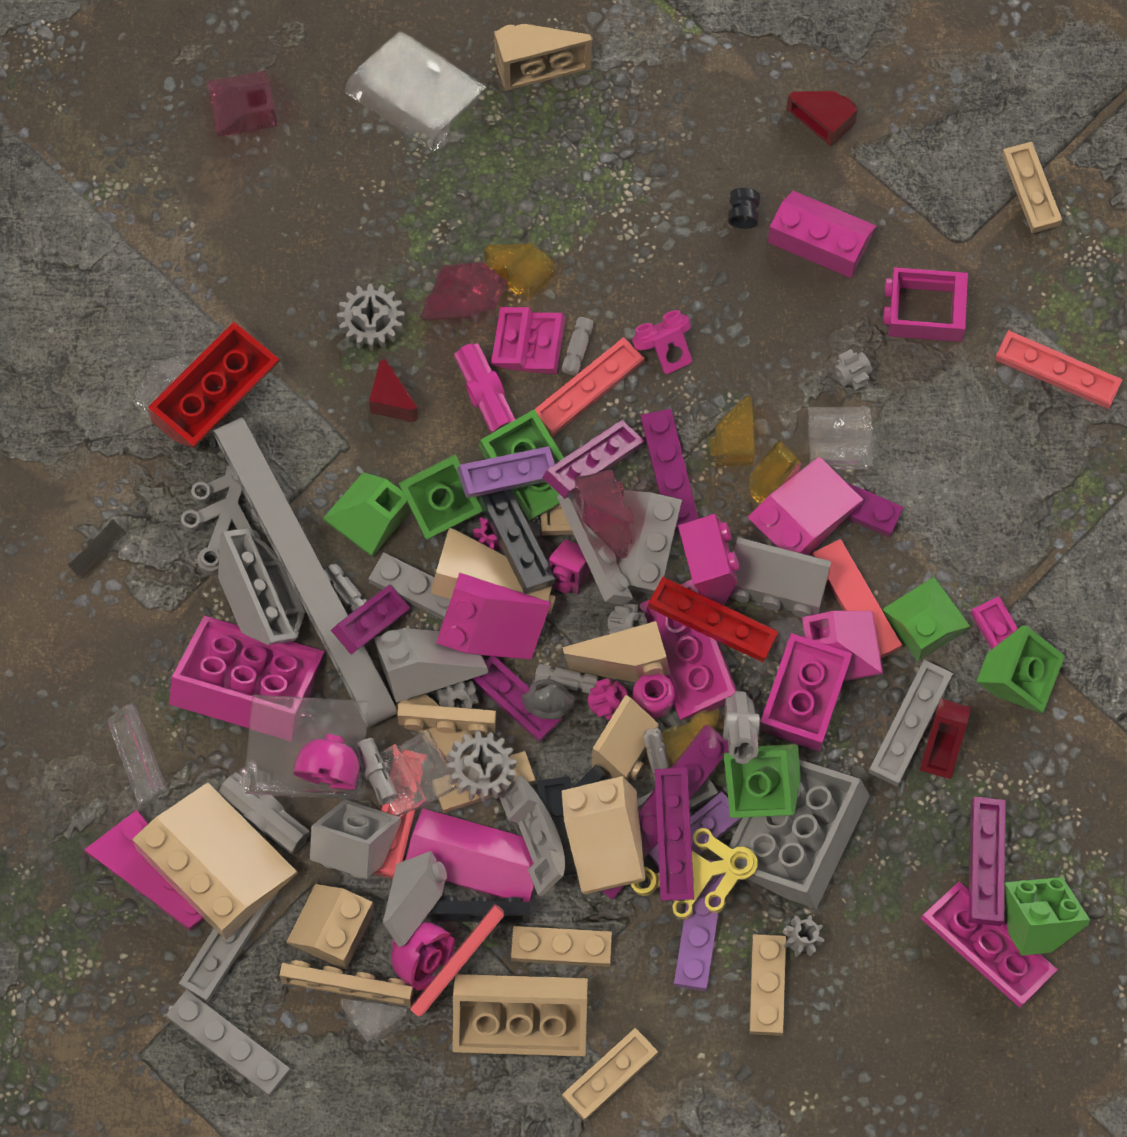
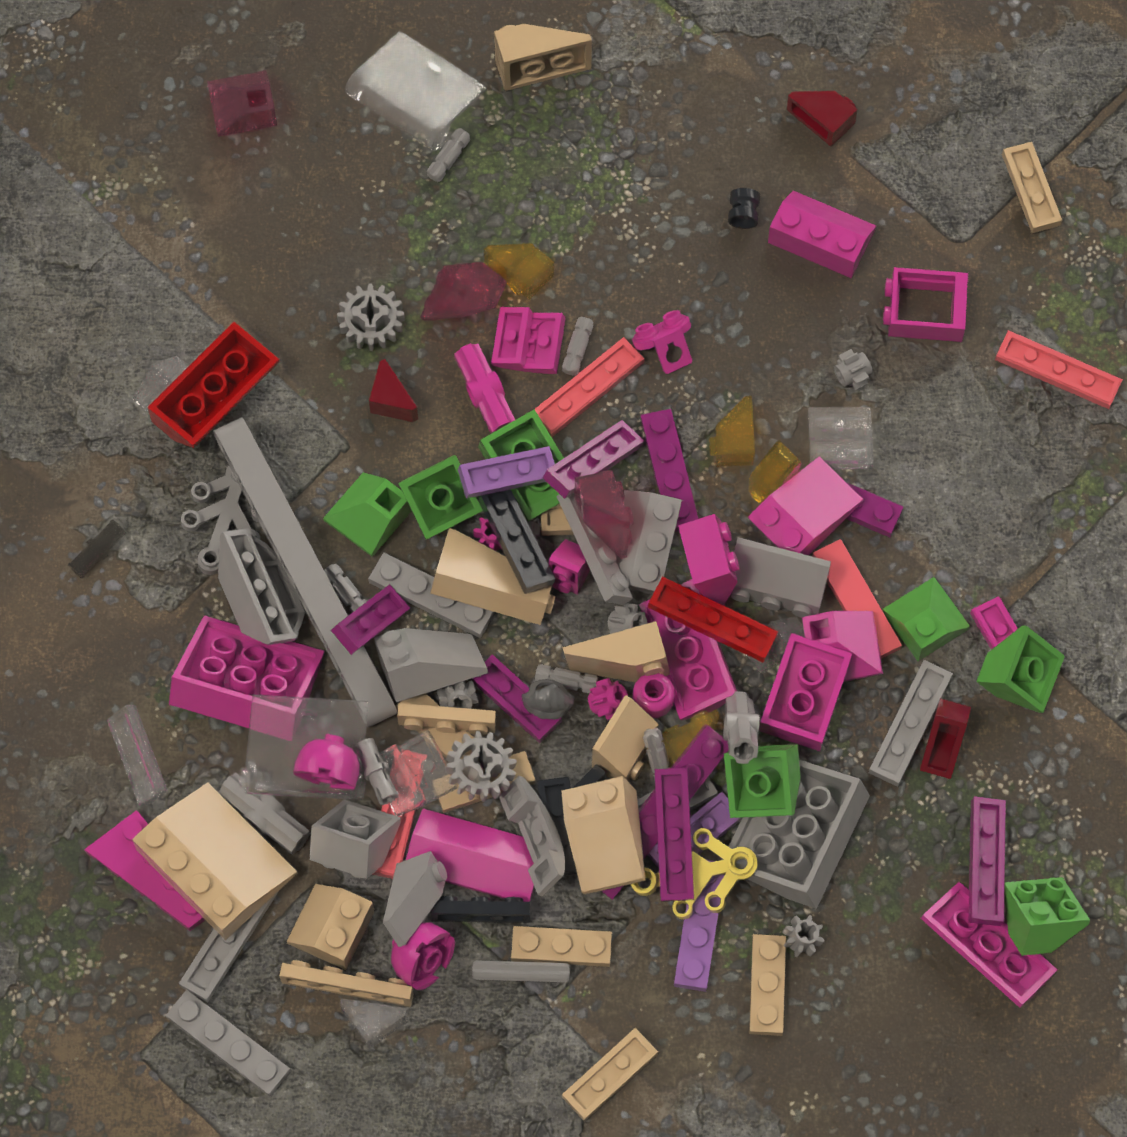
(448, 155): none -> light grey axle
(457, 960): coral tile -> none
(492, 620): dark pink slope -> none
(519, 1015): tan slope -> none
(520, 971): none -> light grey axle

